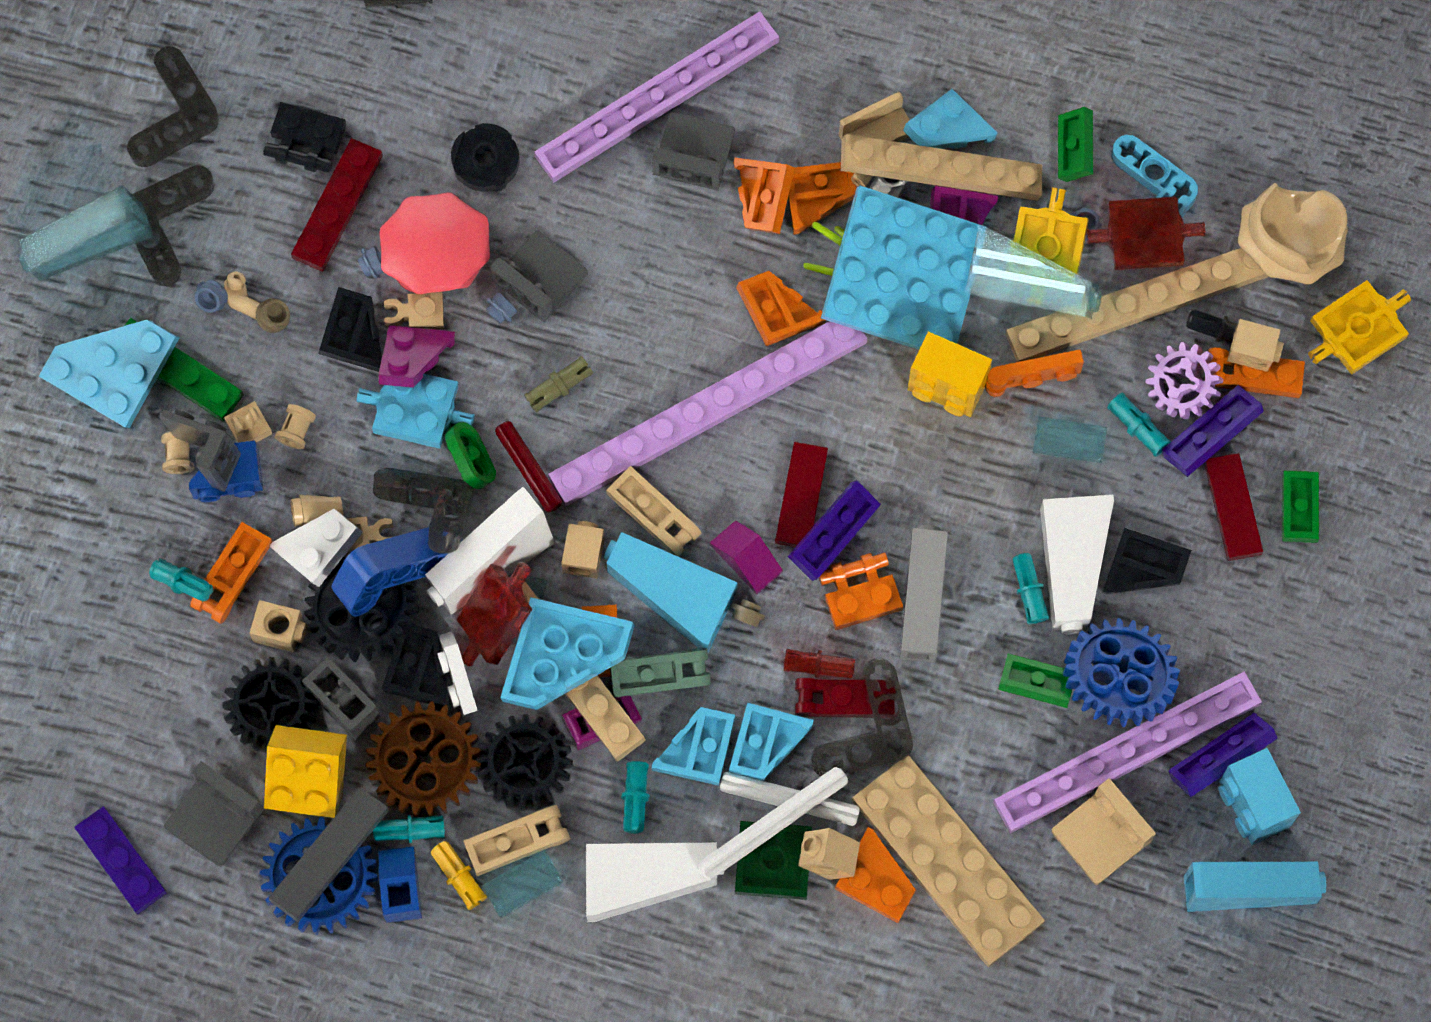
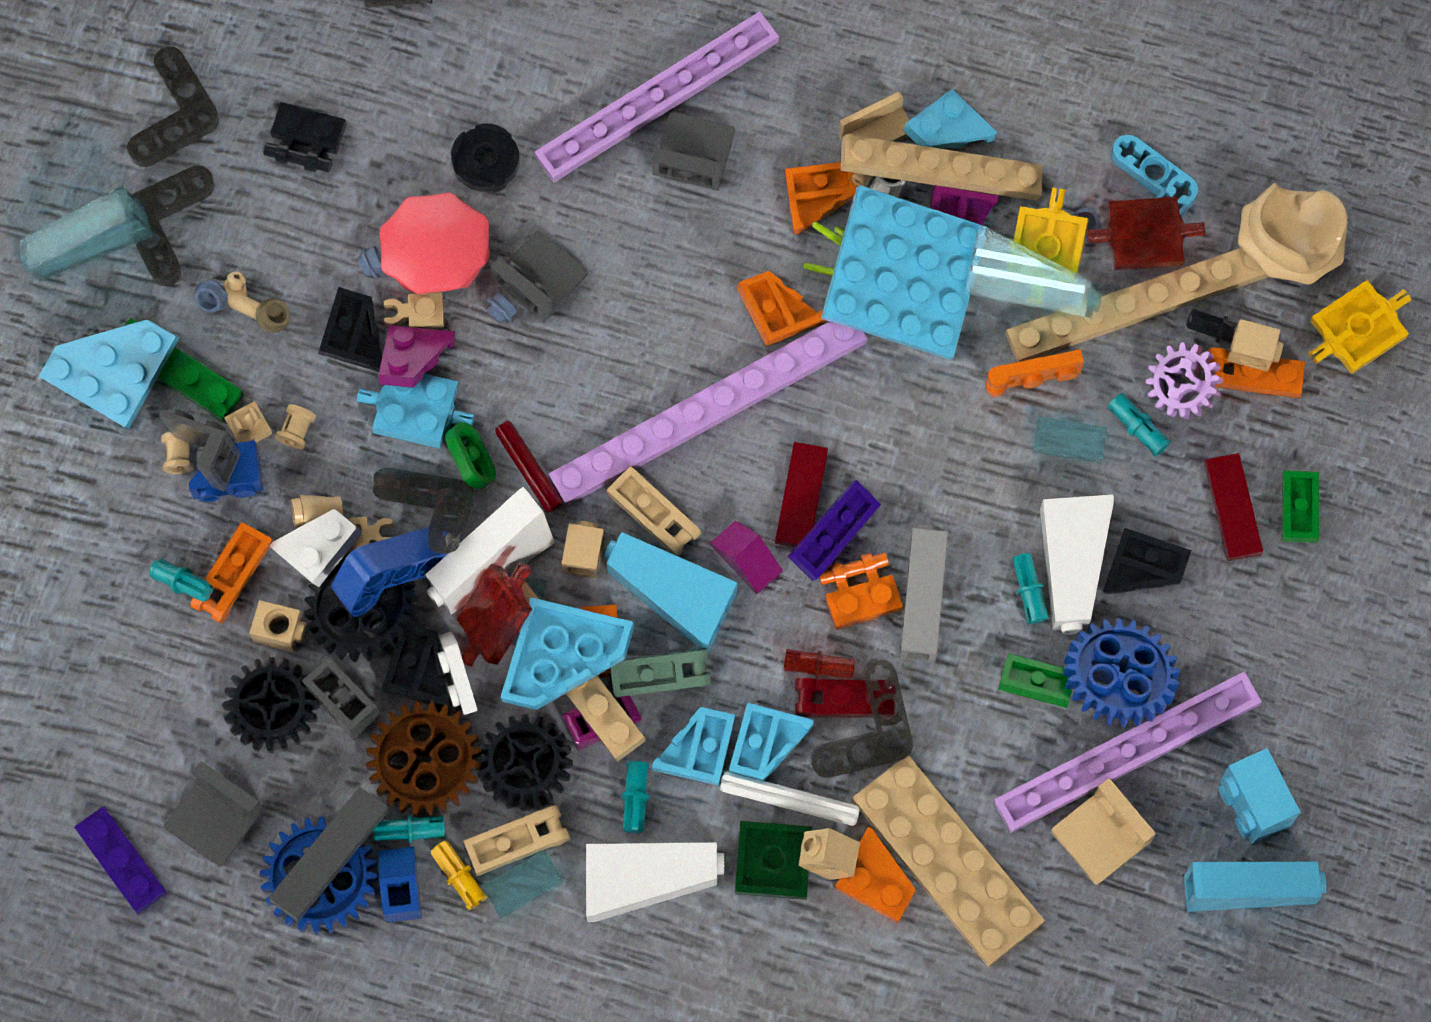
(305, 771): yellow brick -> none
(336, 204): dark red plate -> none
(558, 384): olive pin -> none
(747, 612): dark tan plate -> none
(763, 193): orange wing -> none
(772, 823): white axle -> none
(949, 375): yellow brick -> none
(1075, 144): green plate -> none
(1212, 430): dark purple plate -> none
(1213, 759): dark purple plate -> none

